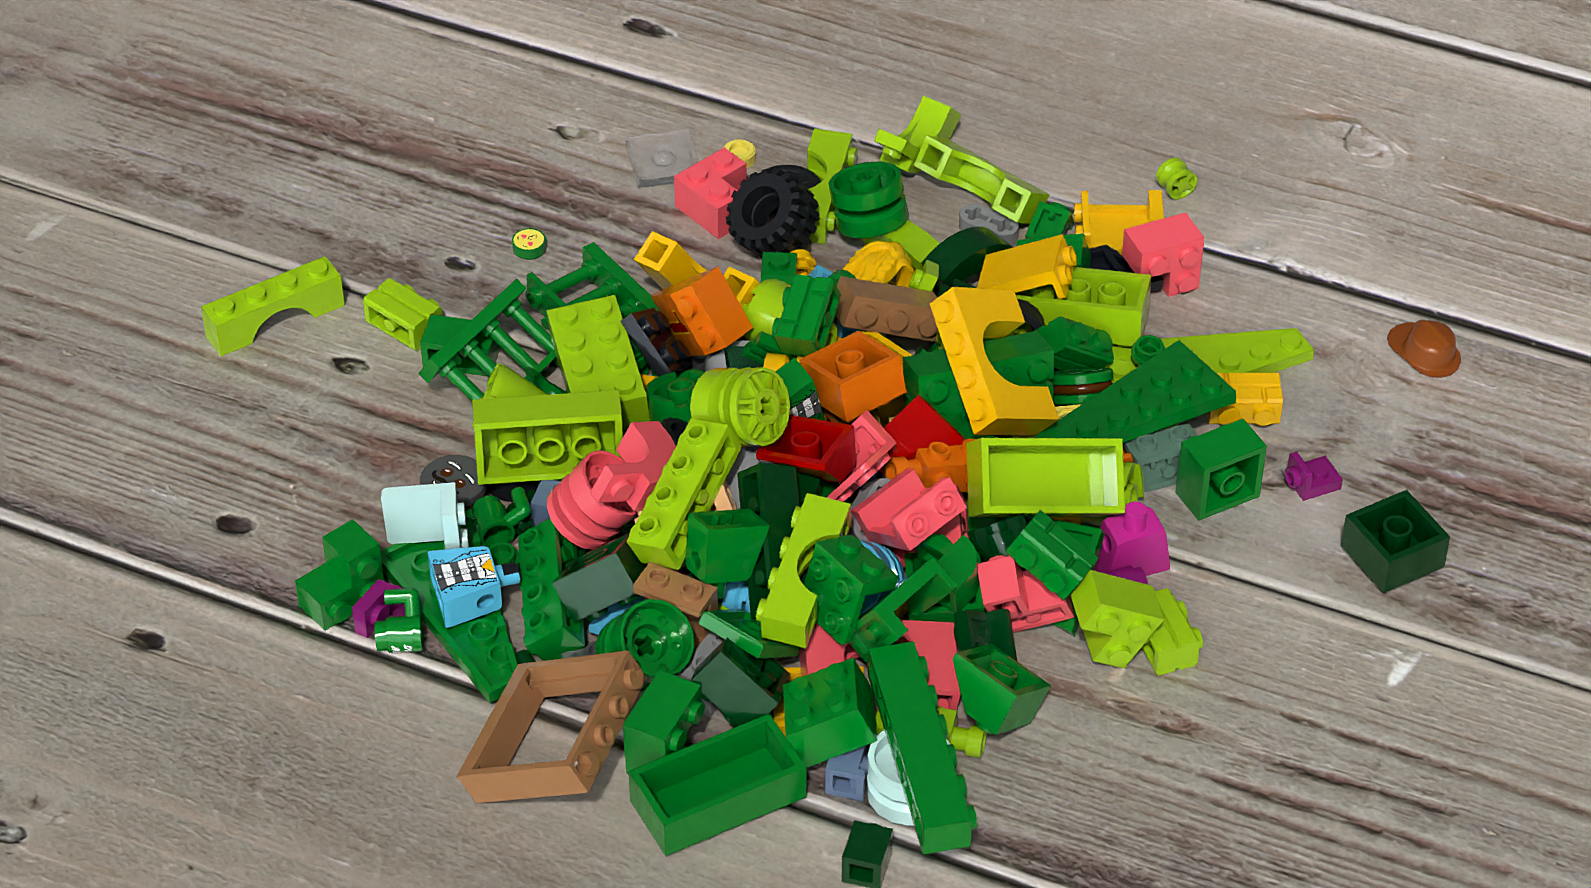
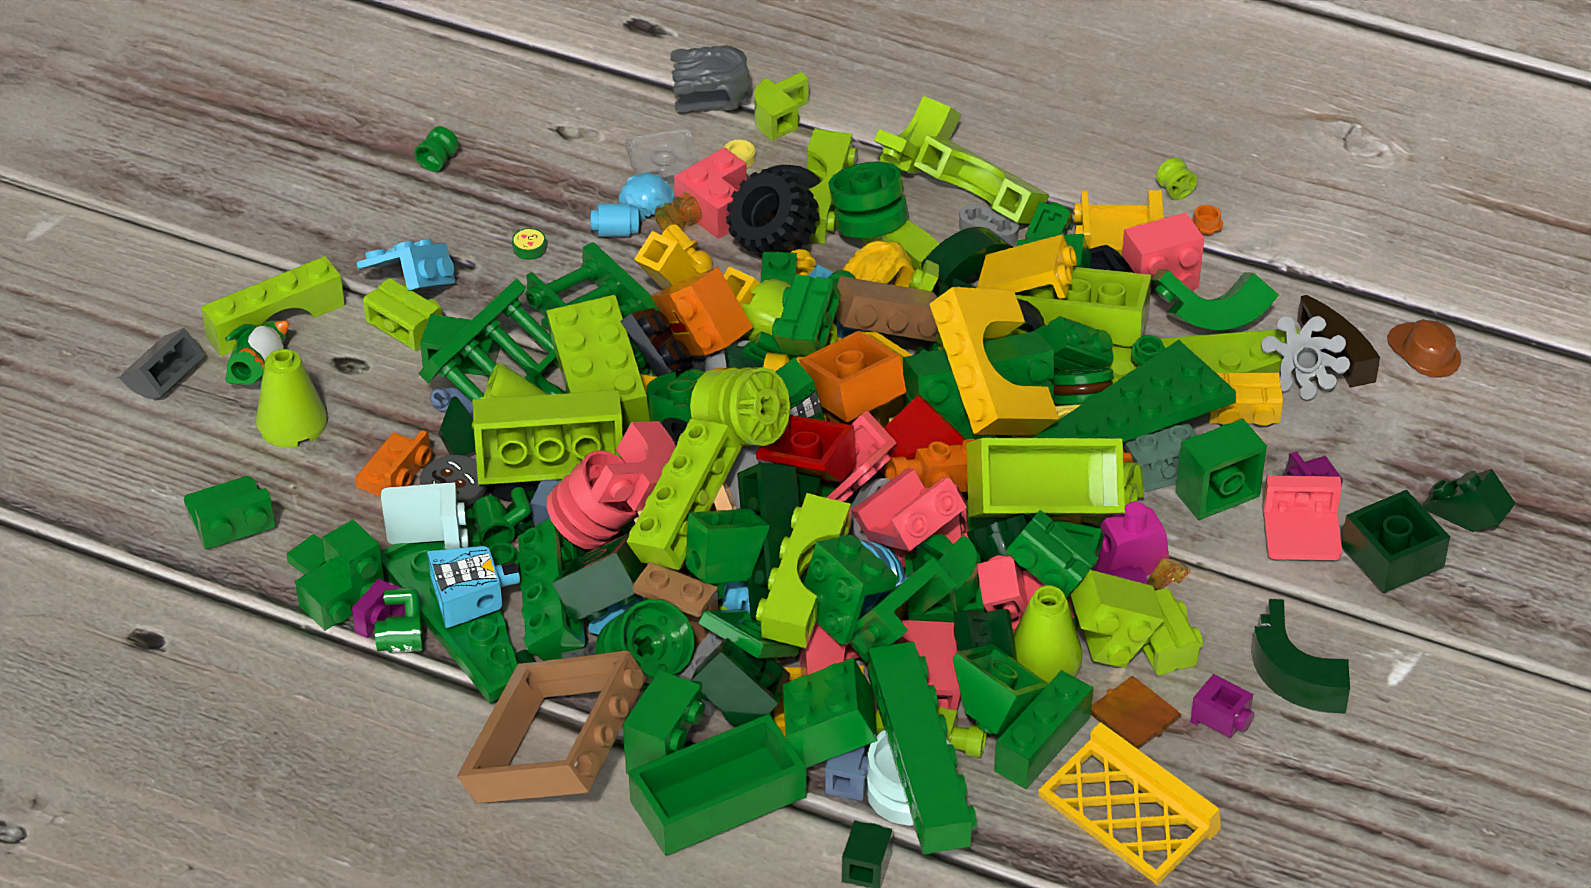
(163, 364): none -> dark grey brick
(230, 511): none -> green bracket
(252, 348): none -> green animal
(288, 402): none -> lime cone
(307, 554): none -> green tile
(395, 463): none -> orange bracket
(422, 263): none -> medium azure bracket
(437, 147): none -> green wheel
(441, 397): none -> sand blue arm
(457, 430): none -> dark green slope
(614, 220): none -> medium azure brick
(646, 193): none -> medium azure hair
(676, 234): none -> yellow axle
(682, 212): none -> clear yellow wheel
(709, 78): none -> dark grey piece
(778, 104): none -> lime brick
(1043, 729): none -> green brick
(1047, 635): none -> lime cone
(1134, 712): none -> clear orange piece
(1157, 786): none -> yellow fence
(1167, 572): none -> clear yellow tile
(1207, 219): none -> orange plate
(1222, 706): none -> magenta brick
(1235, 308): none -> green arch
(1294, 675): none -> dark green arch
(1302, 517): none -> coral bracket
(1305, 356): none -> light grey animal
(1359, 351): none -> dark brown slope
(1470, 501): none -> dark green slope

